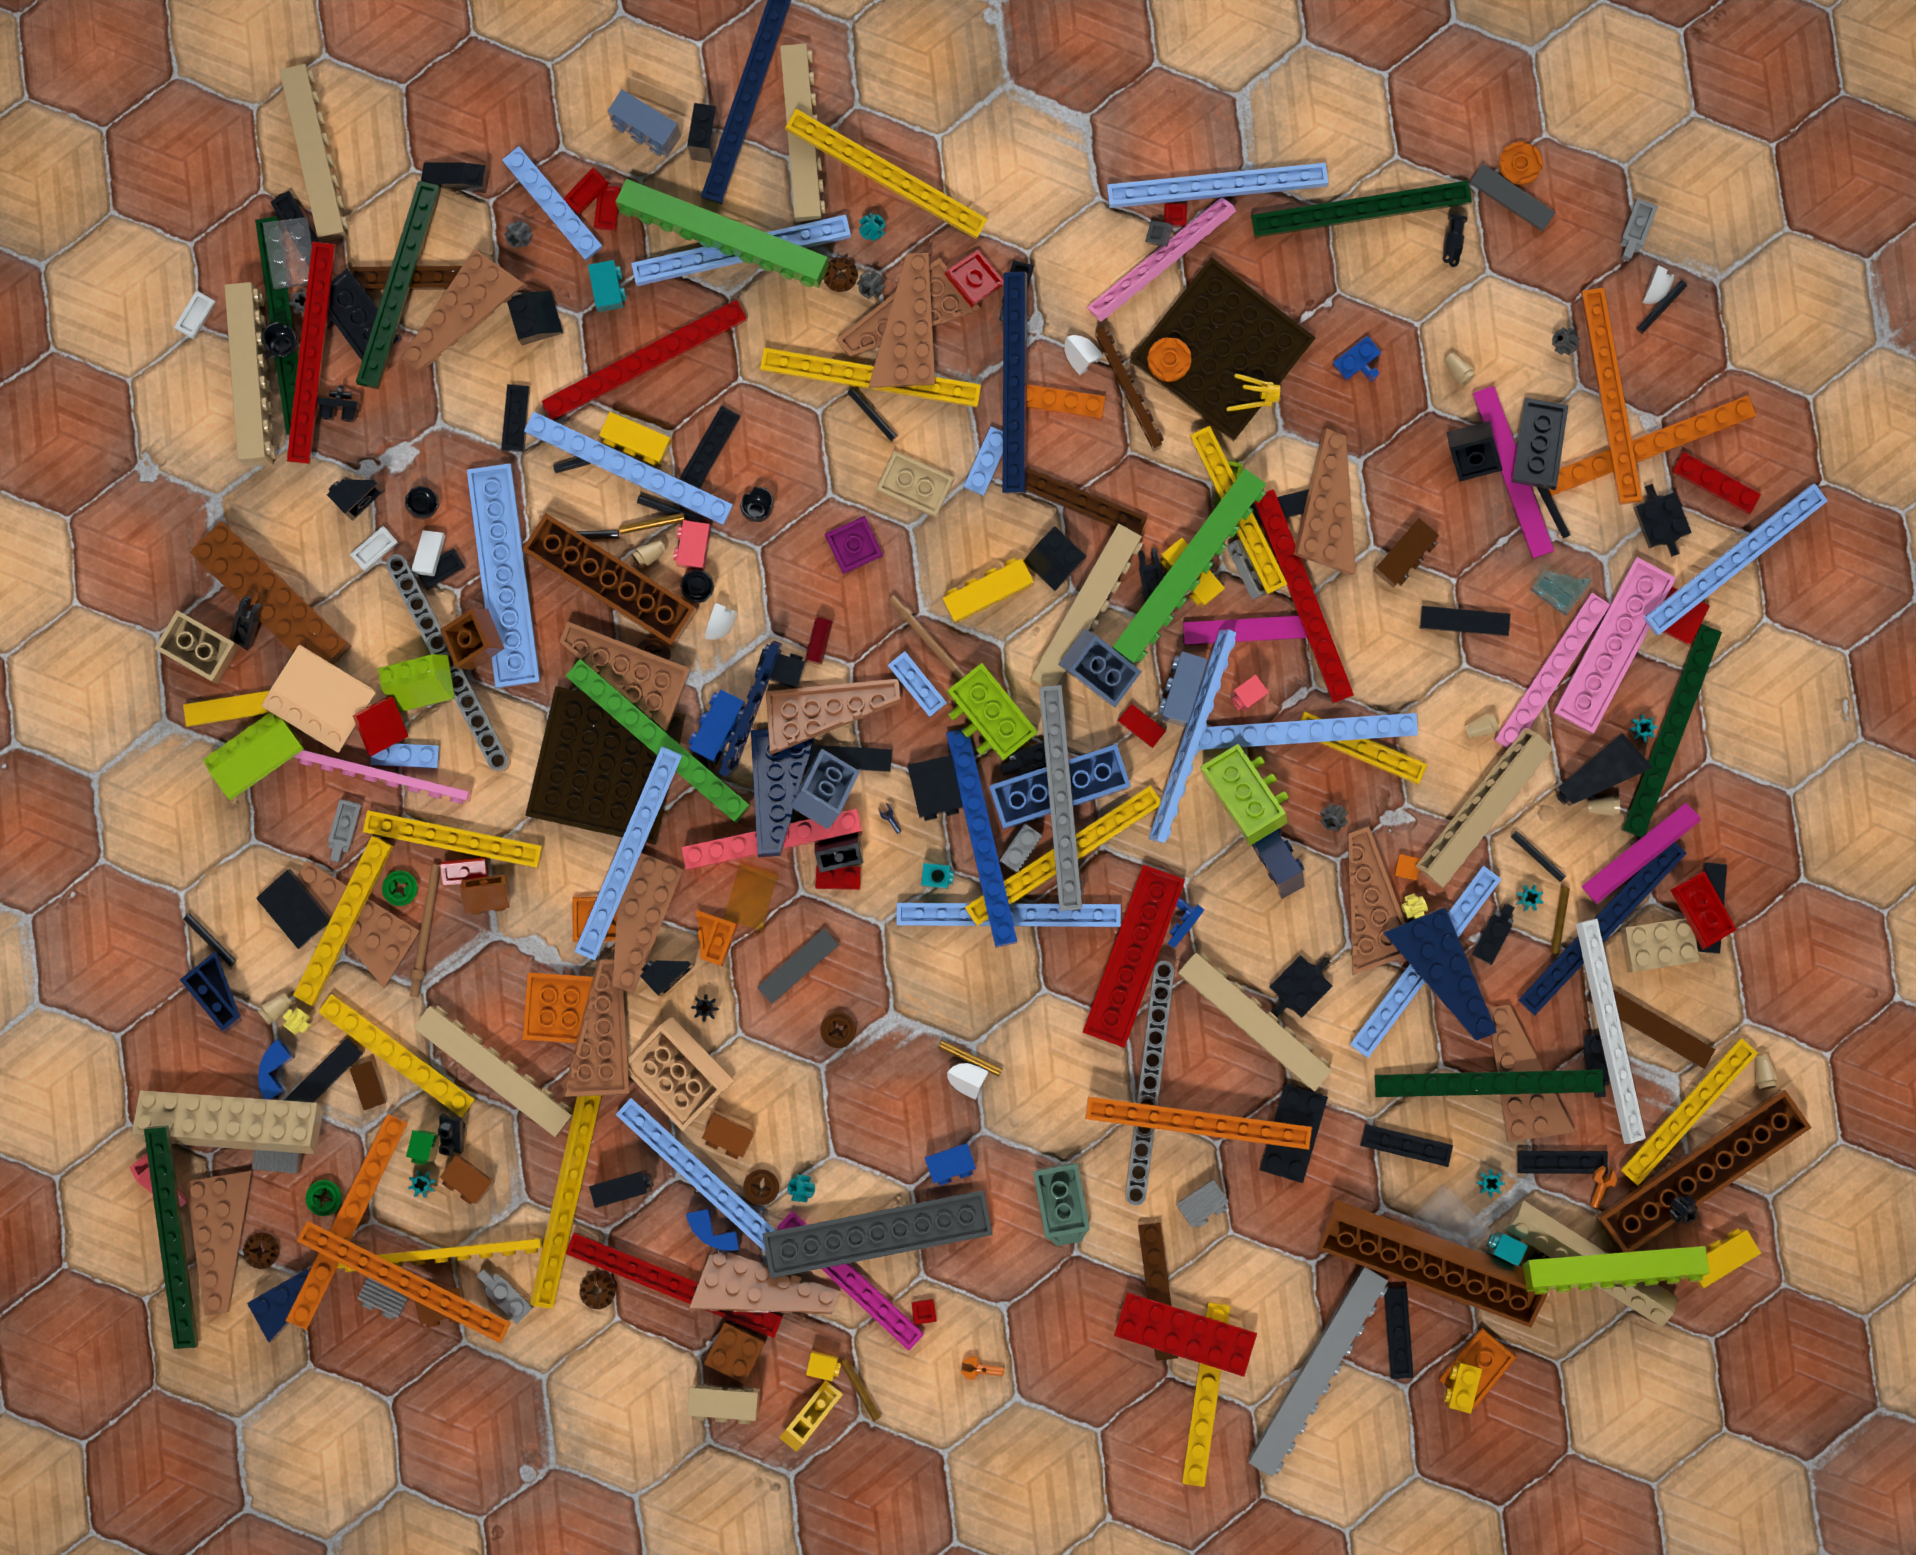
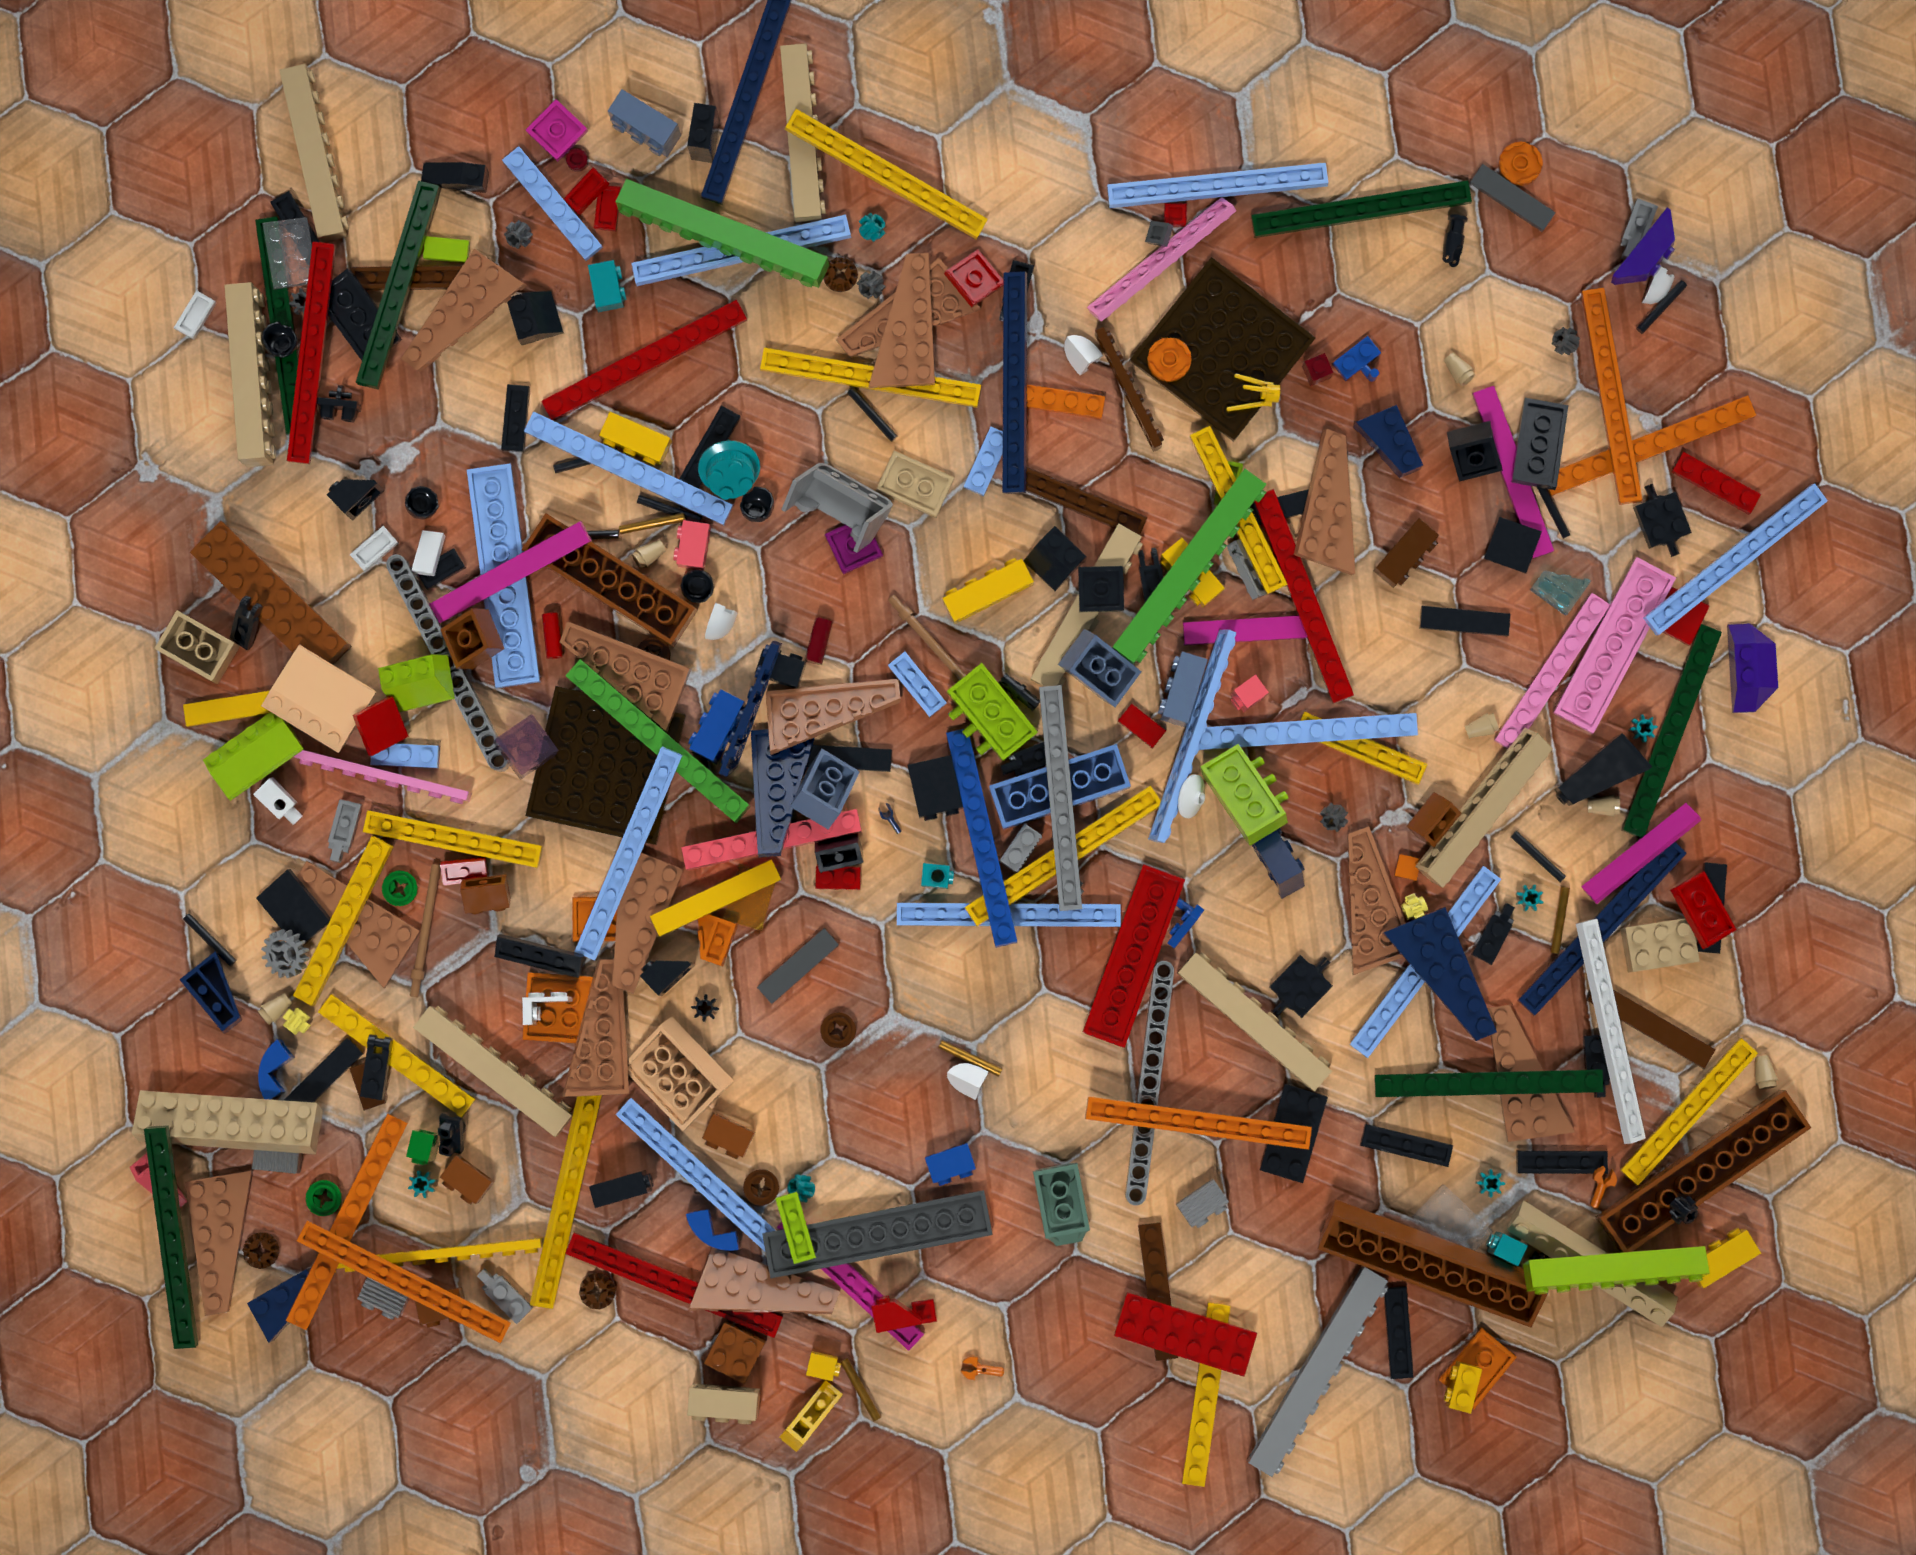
(269, 795): none -> white torso
(285, 953): none -> light grey gear
(376, 1067): none -> black plate
(446, 249): none -> lime tile
(510, 572): none -> dark pink tile
(526, 746): none -> clear purple brick
(532, 1012): none -> white bracket
(539, 955): none -> black tile
(552, 635): none -> red piece
(556, 130): none -> dark pink plate
(577, 160): none -> dark red tile
(715, 898): none -> yellow tile
(729, 468): none -> teal piece
(795, 1227): none -> lime plate
(842, 499): none -> light grey windscreen
(893, 1315): none -> red slope
(1019, 692): none -> black pin
(1101, 589): none -> black plate
(1191, 796): none -> white dish
(1317, 369): none -> dark red brick
(1391, 440): none -> dark blue wedge
(1434, 819): none -> dark orange brick
(1513, 545): none -> black tile
(1648, 253): none -> dark purple wedge
(1751, 667): none -> dark purple wedge

